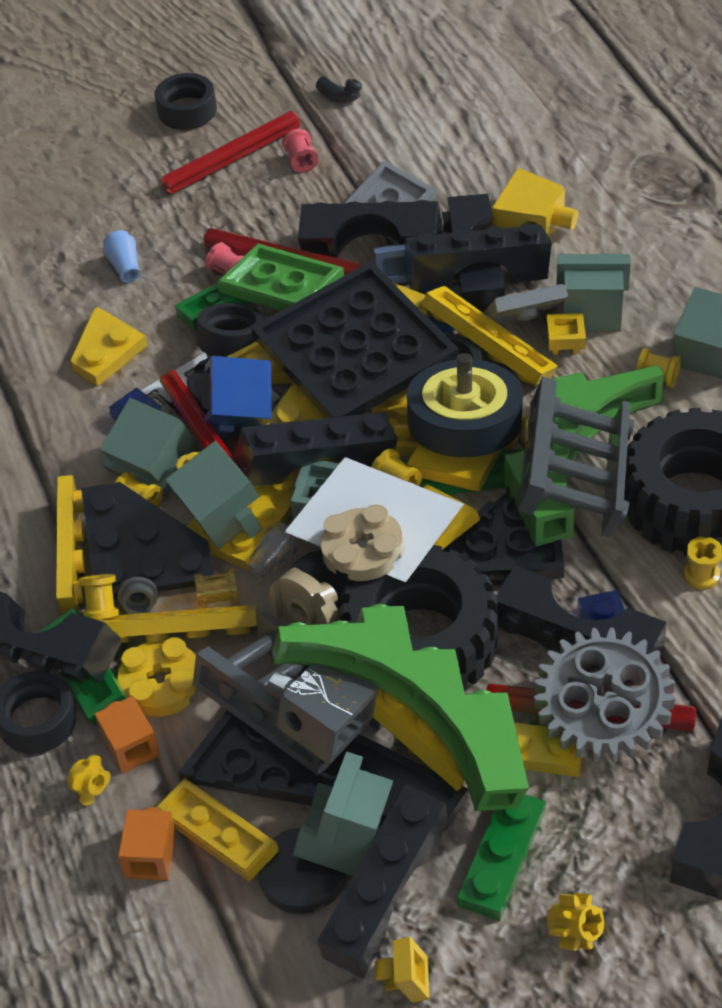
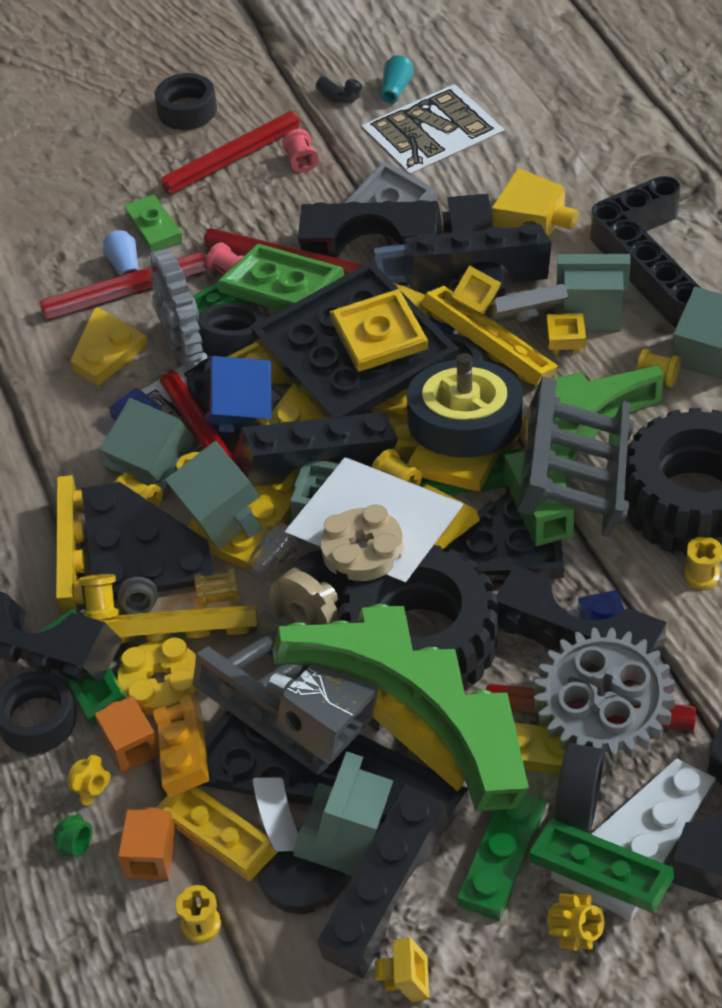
(72, 835): none -> green plate
(113, 288): none -> red axle
(153, 223): none -> bright green plate
(175, 307): none -> light grey gear
(181, 745): none -> light orange plate
(188, 909): none -> yellow bush
(275, 813): none -> white sticker
(378, 330): none -> yellow plate
(396, 76): none -> teal cone
(432, 128): none -> sticker
(475, 291): none -> yellow tile
(579, 786): none -> black tyre
(602, 865): none -> green plate
(621, 227): none -> black beam
(651, 823): none -> white wing

